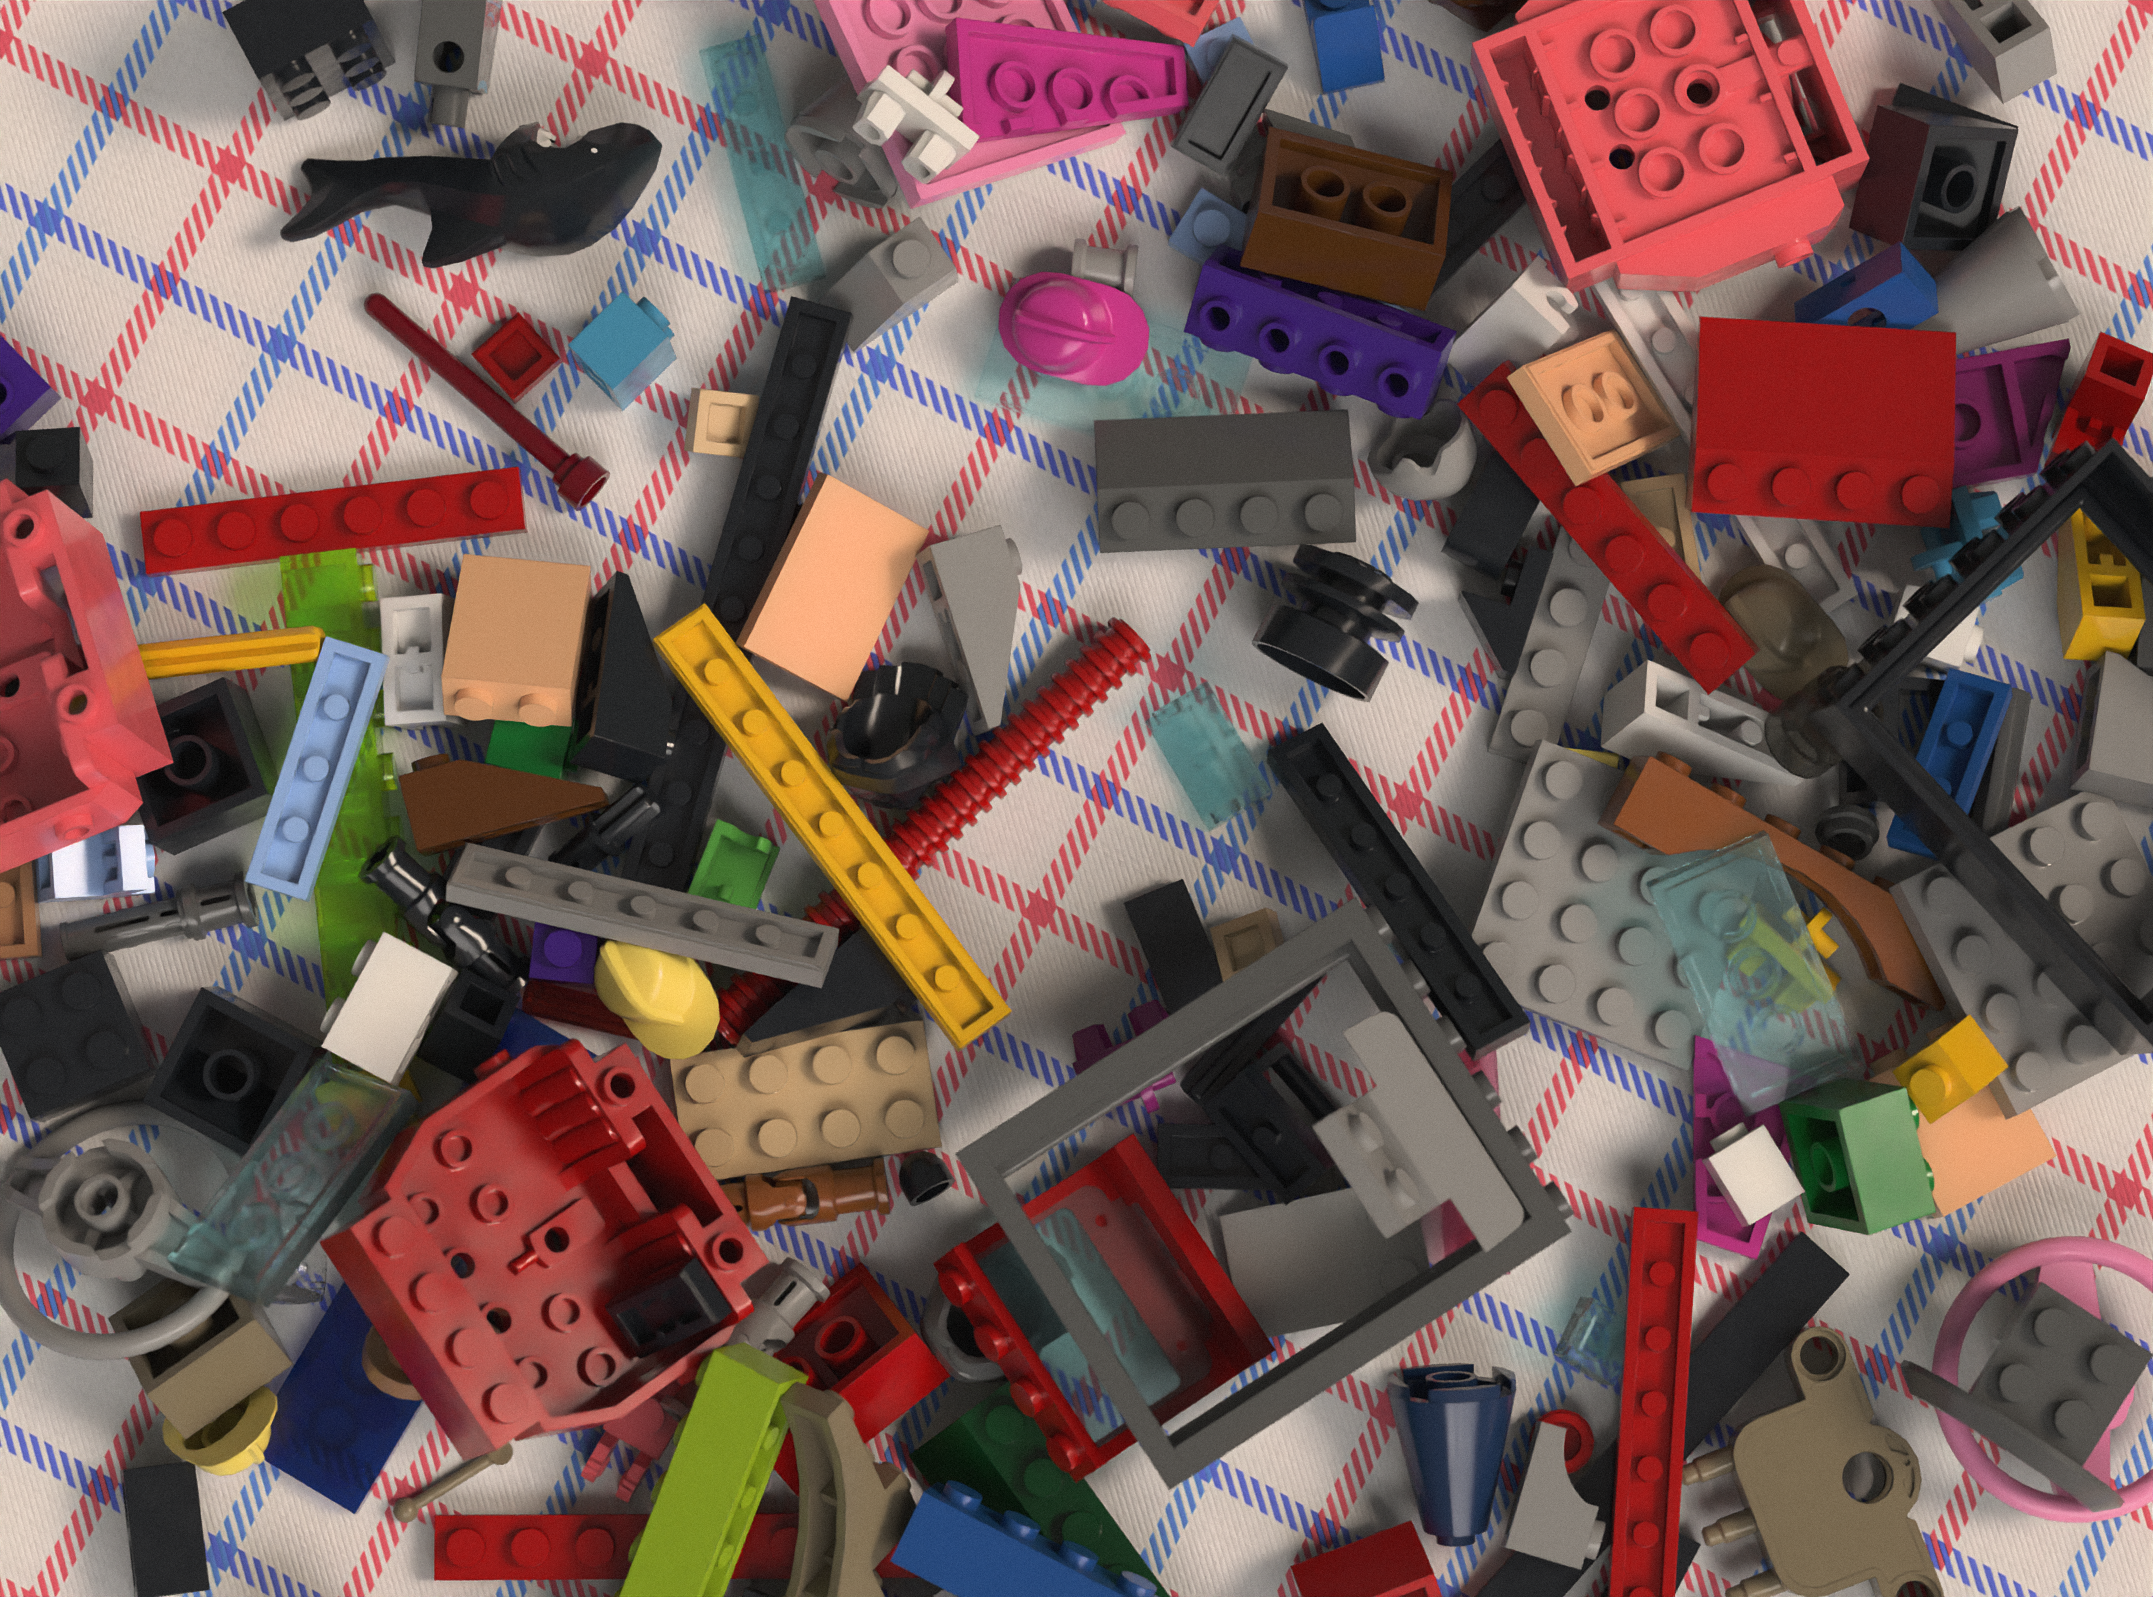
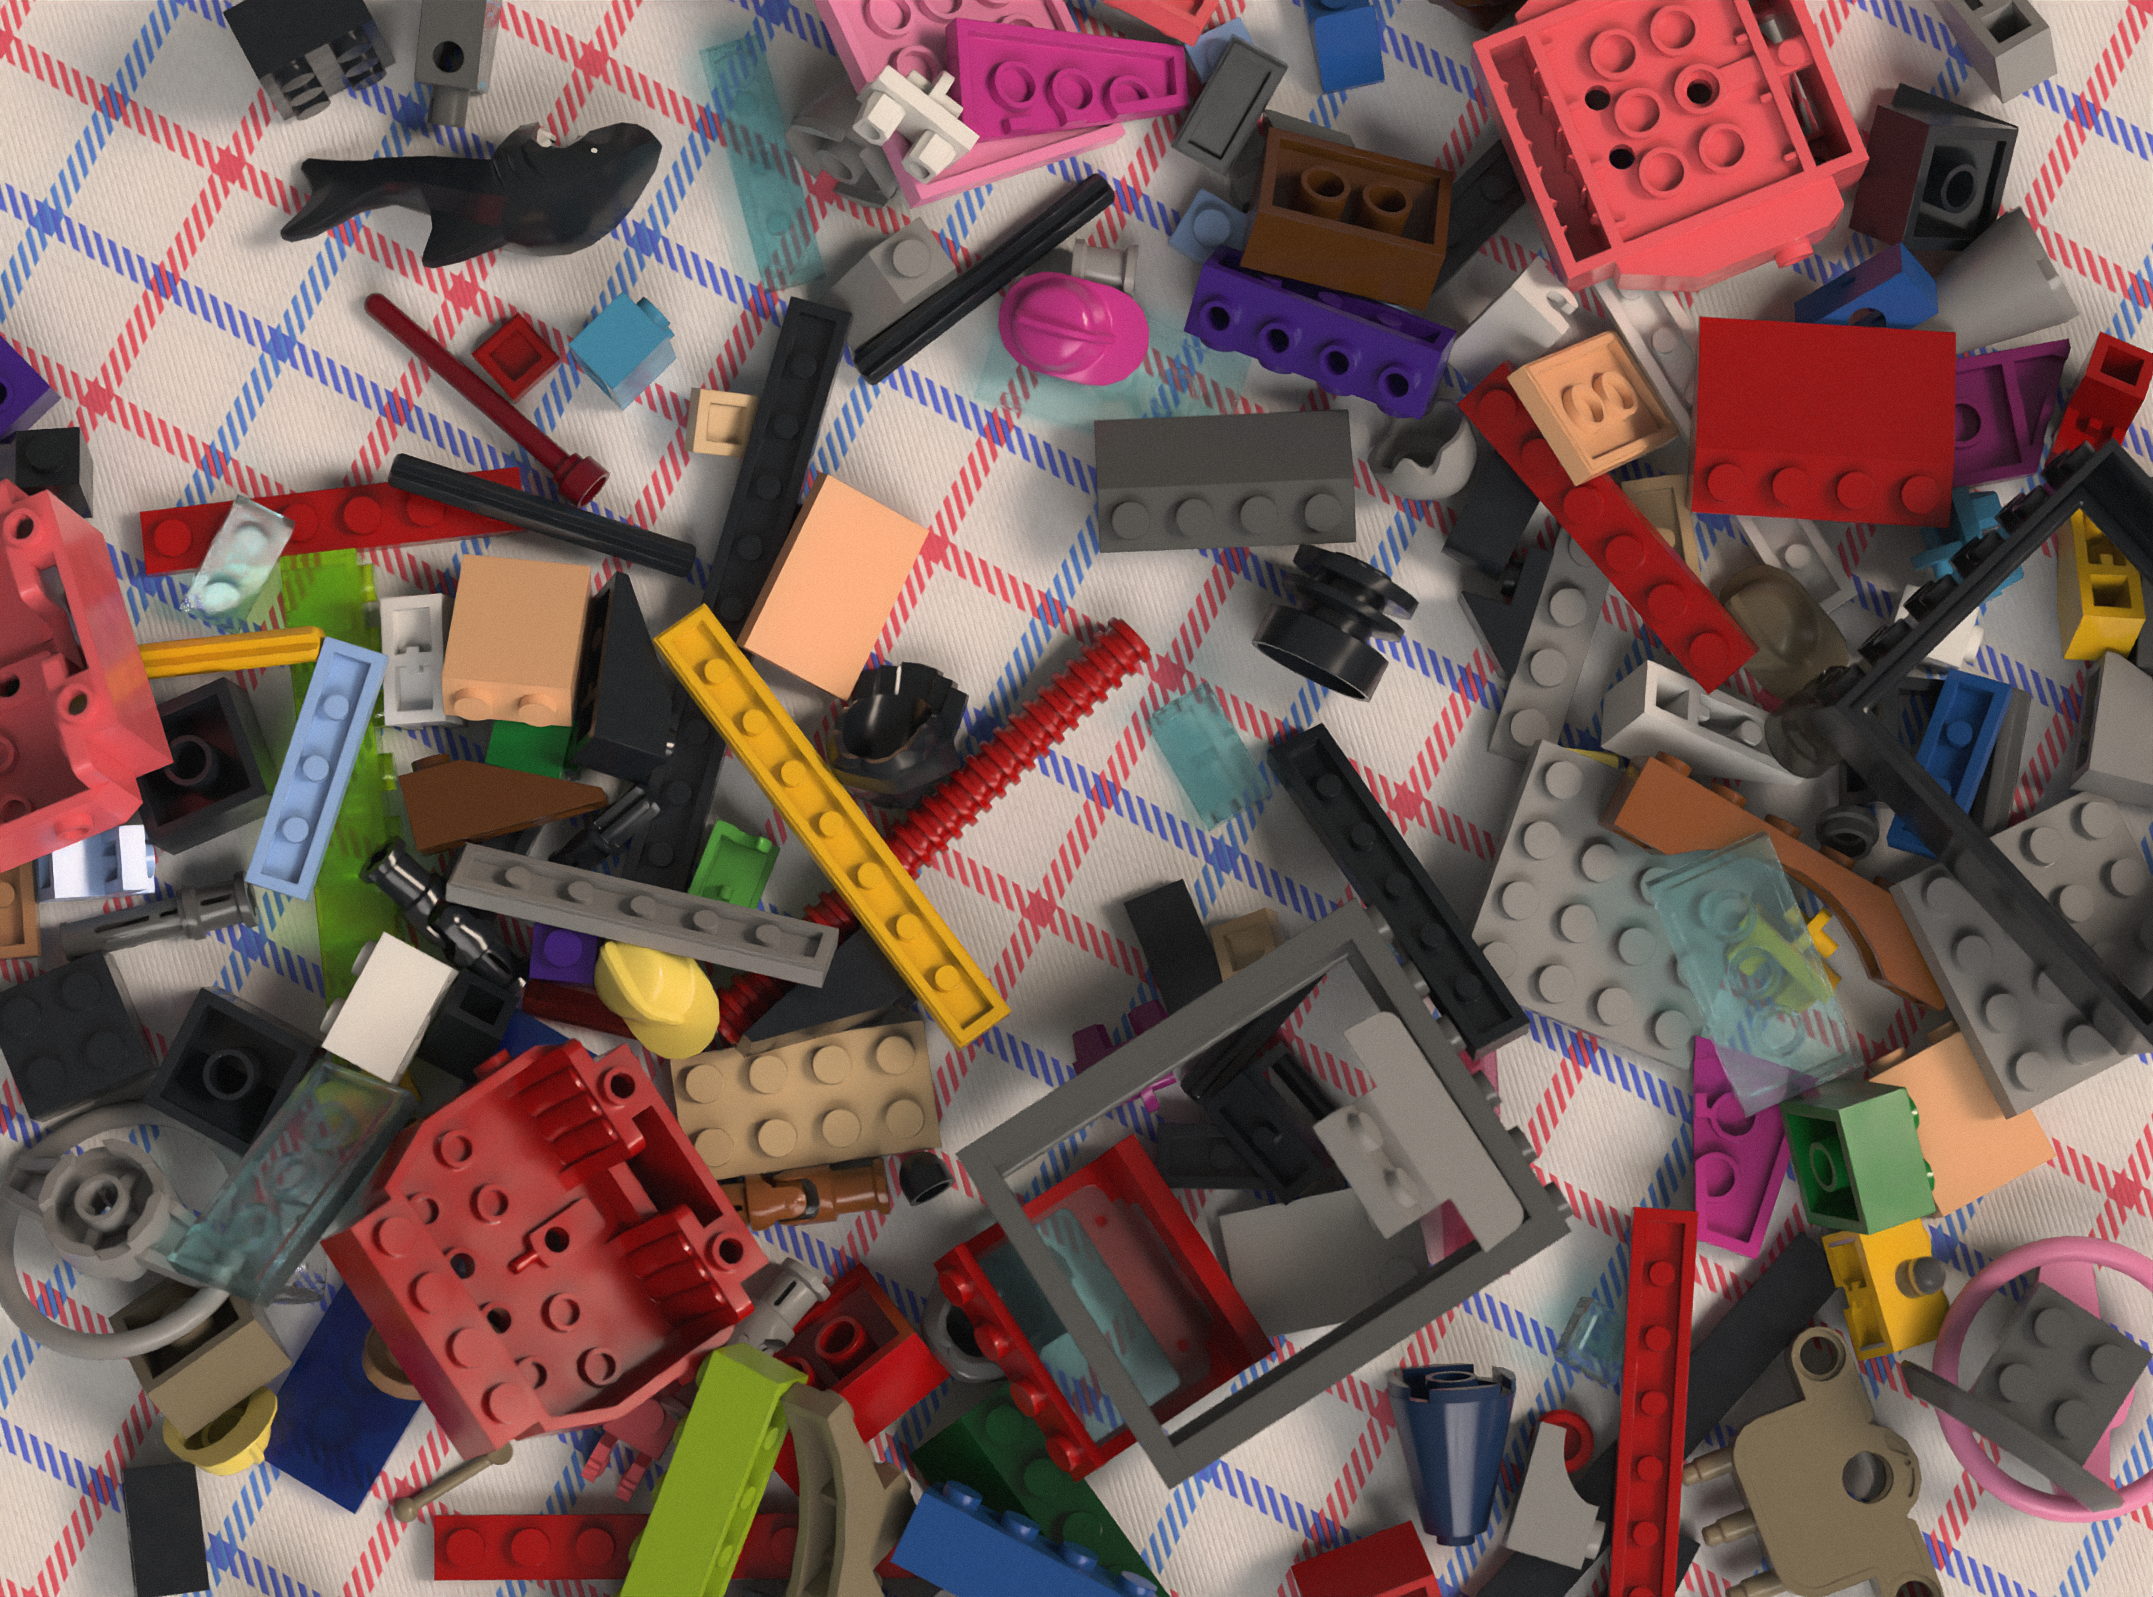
(237, 564): none -> clear light blue plate
(541, 515): none -> black axle
(668, 1308): black plate -> none
(975, 606): light grey slope -> none
(984, 279): none -> black axle
(1751, 1173): white brick -> none
(1889, 1287): none -> yellow piece
(1950, 1069): yellow brick -> none

